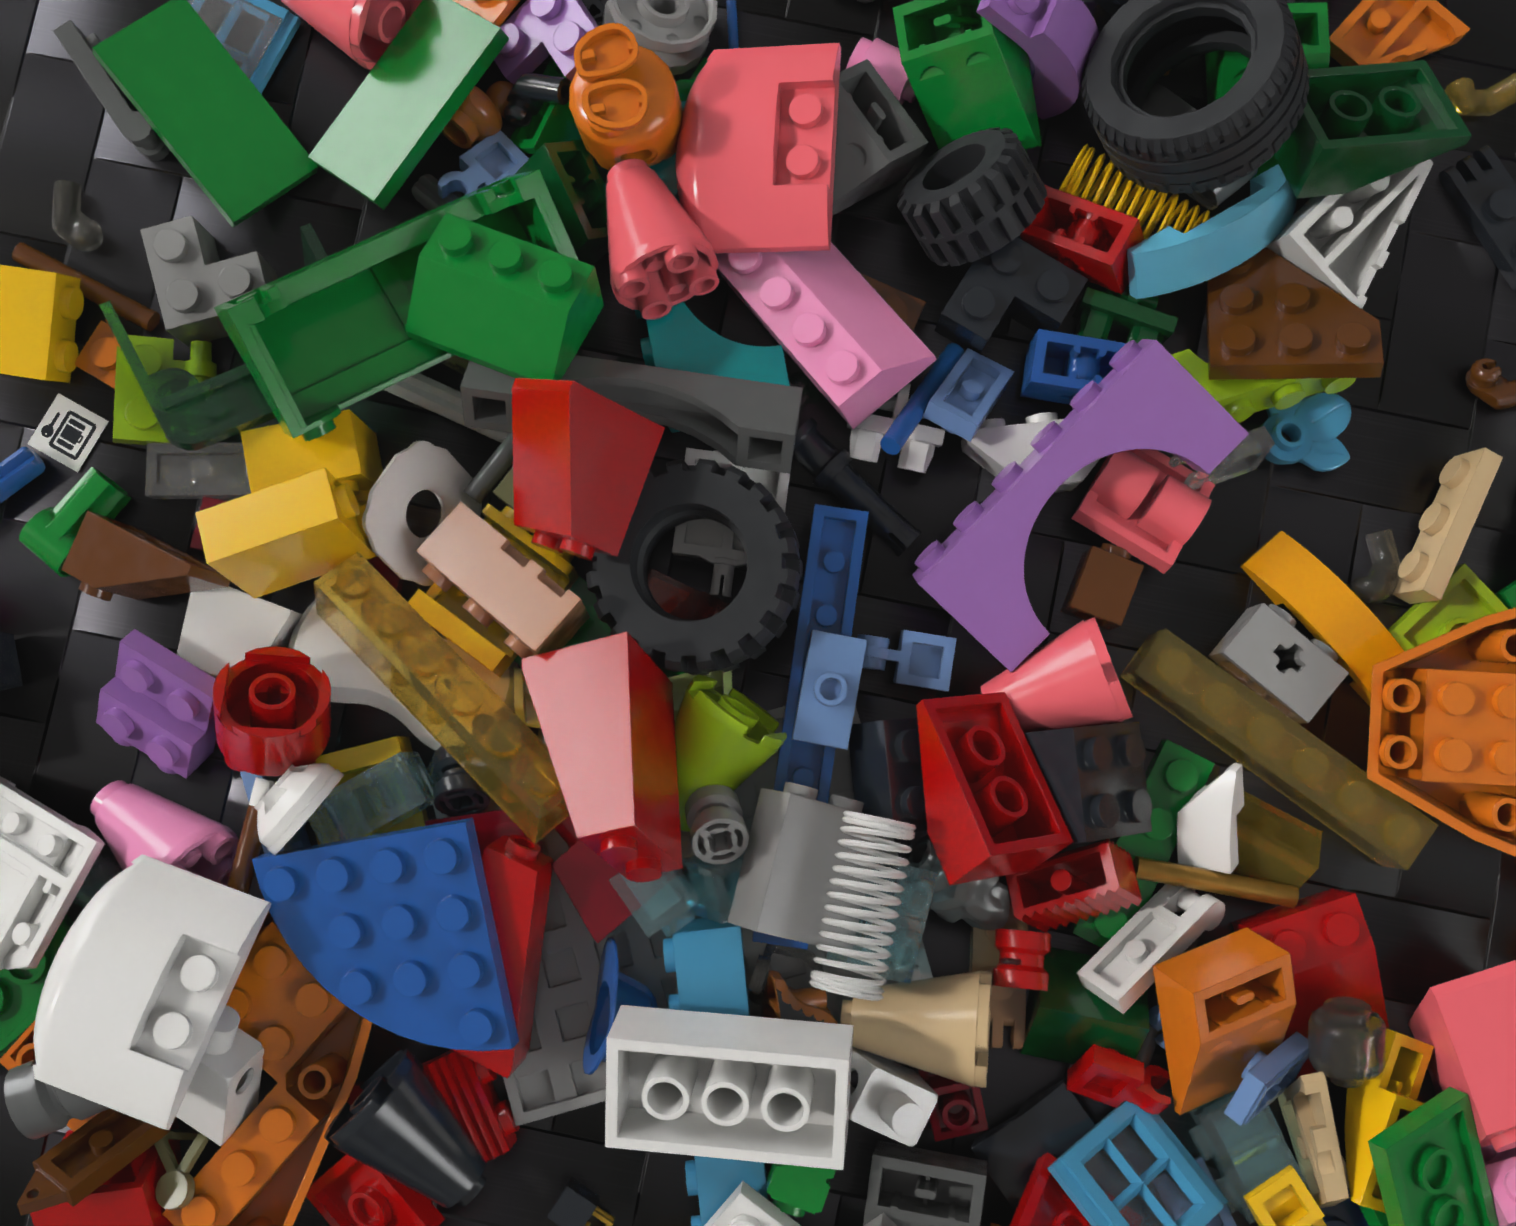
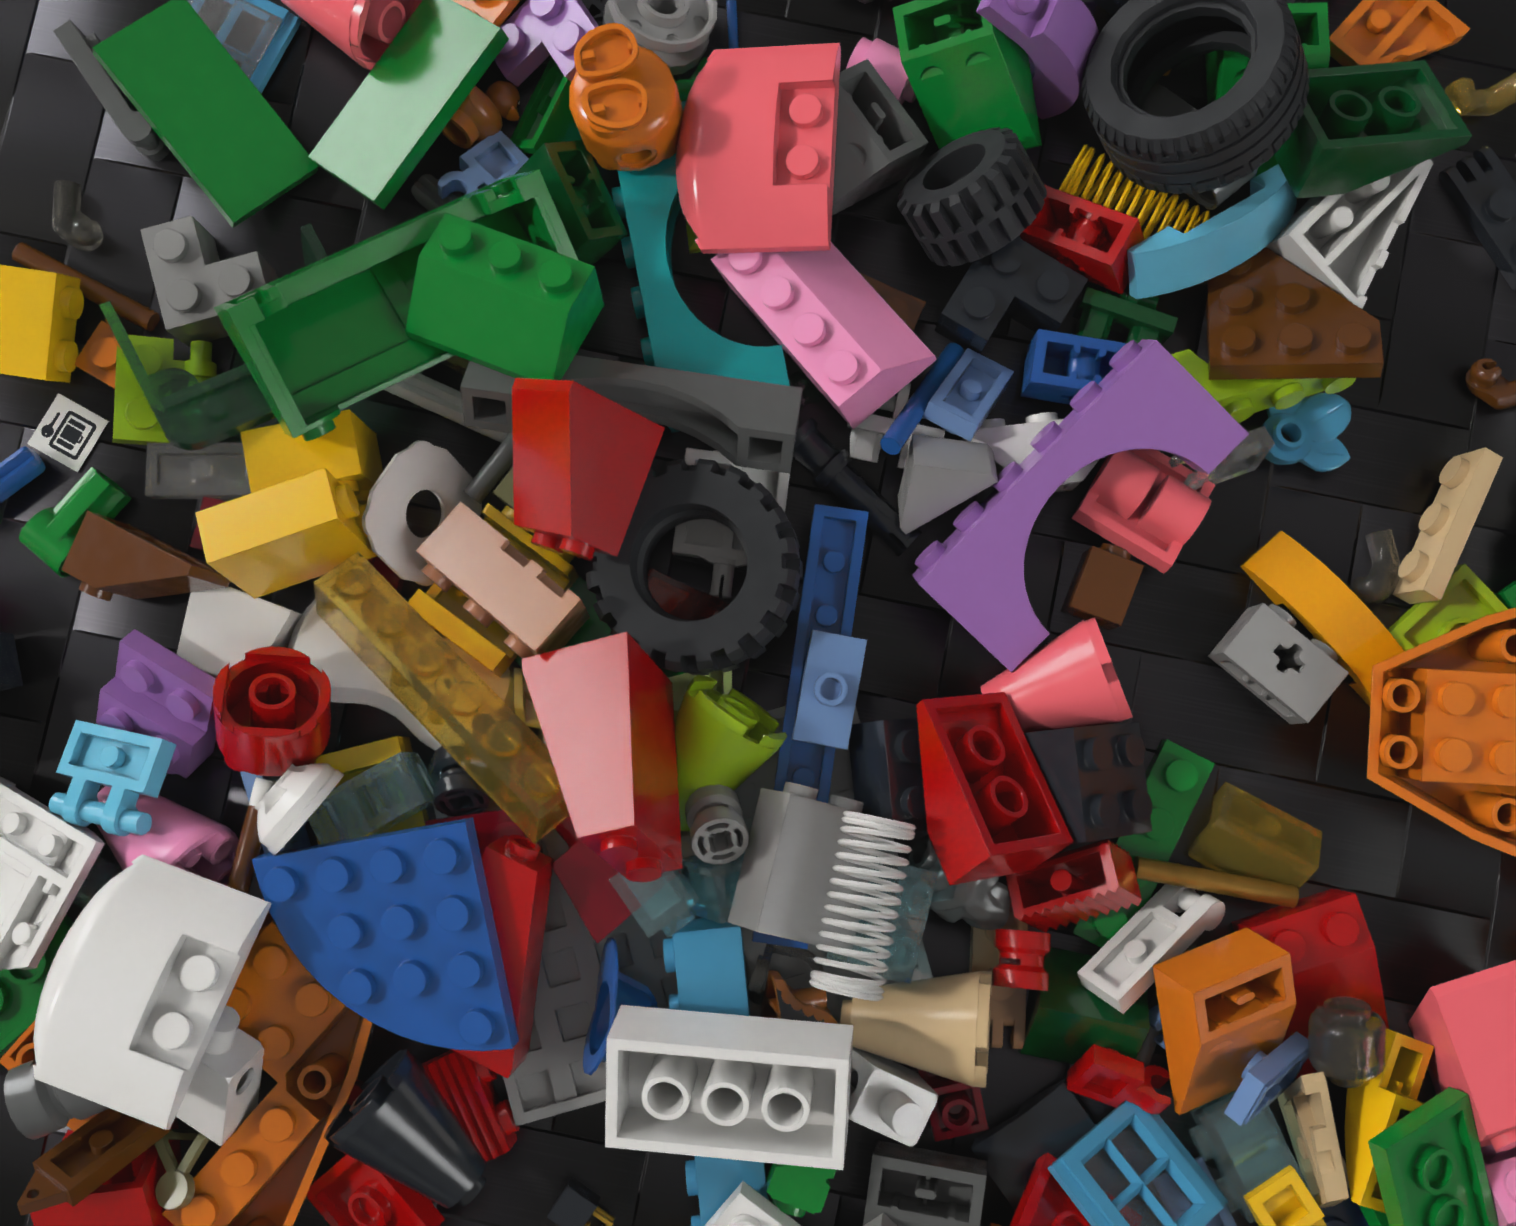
(115, 759): none -> medium azure plate
(530, 94): black arm -> none
(653, 243): coral cone -> none
(920, 660): medium blue plate -> none
(941, 476): none -> light grey slope
(1209, 824): white slope -> none
(1278, 750): clear yellow brick -> none

